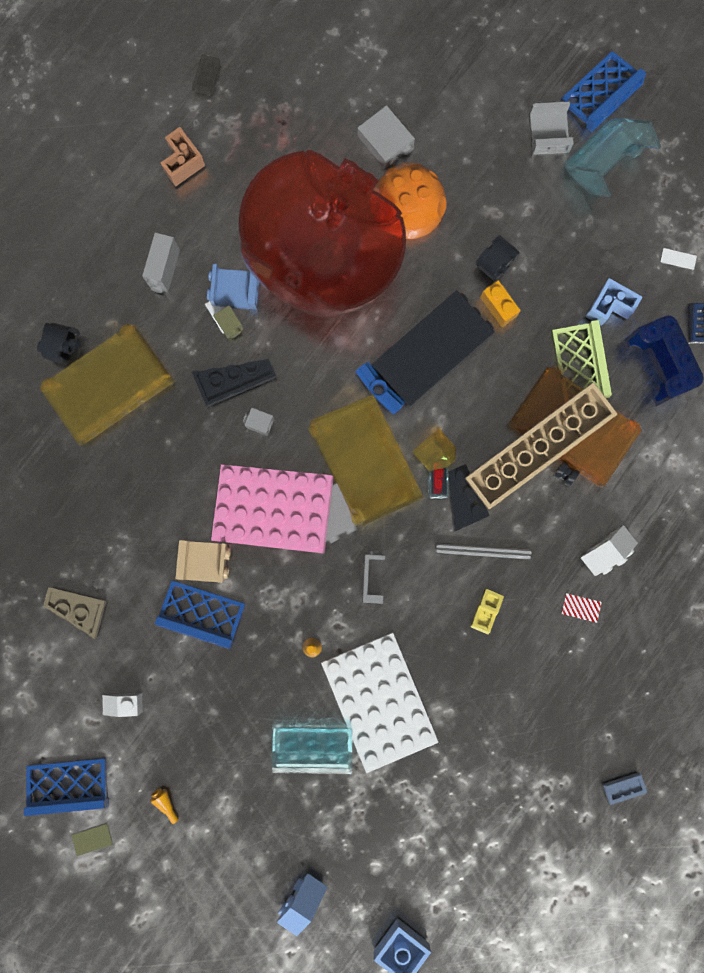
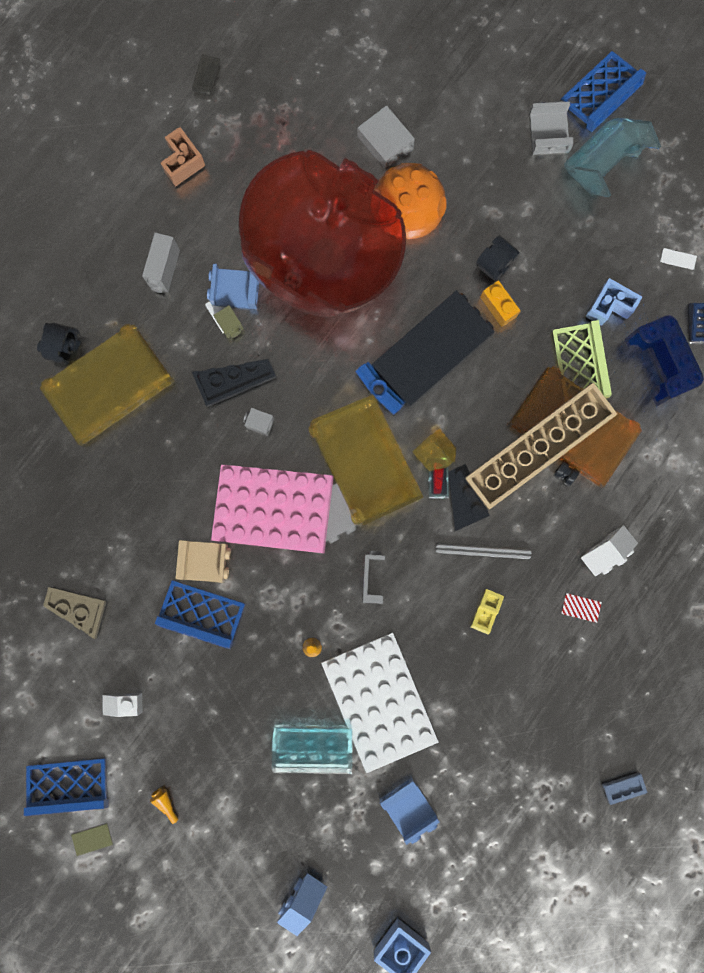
(410, 811): none -> medium blue panel

